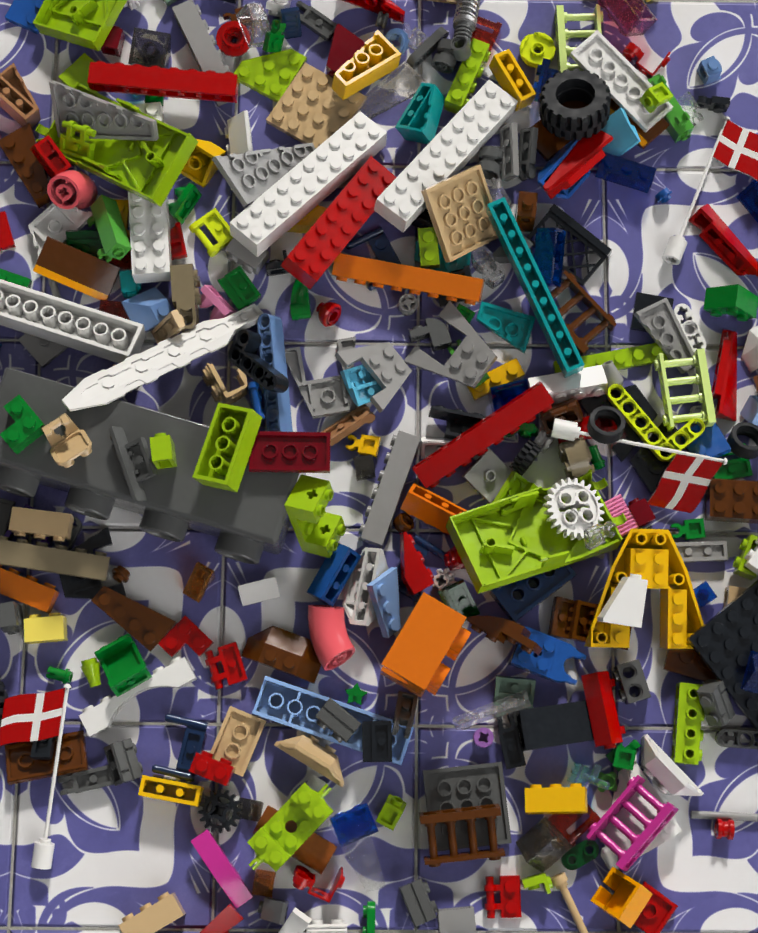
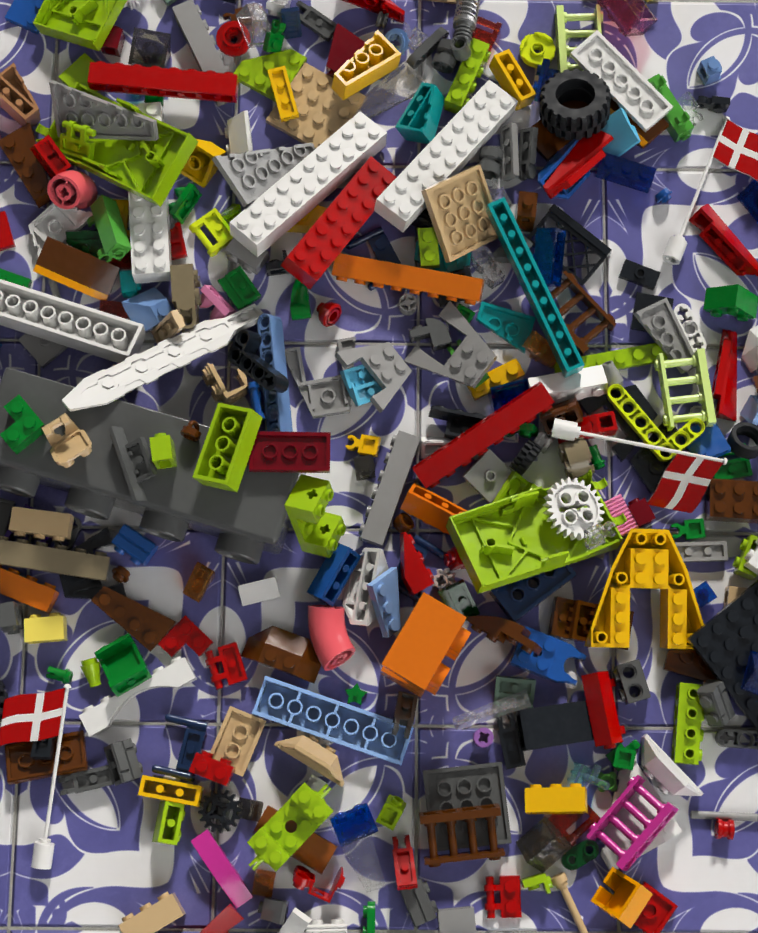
(134, 545): none -> blue brick
(168, 823): none -> lime brick
(191, 433): none -> reddish brown tile
(231, 212): none -> clear neon green slope
(283, 93): none -> yellow plate
(337, 720): dark grey brick -> none
(349, 423): medium nougat plate -> none
(377, 741): black plate -> none
(404, 865): none -> red hinge
(539, 349): none -> clear orange slope
(609, 413): black tyre -> none
(626, 602): white slope -> none
(633, 52): red piece -> none
(639, 274): none -> black plate
(655, 96): lime bracket -> none

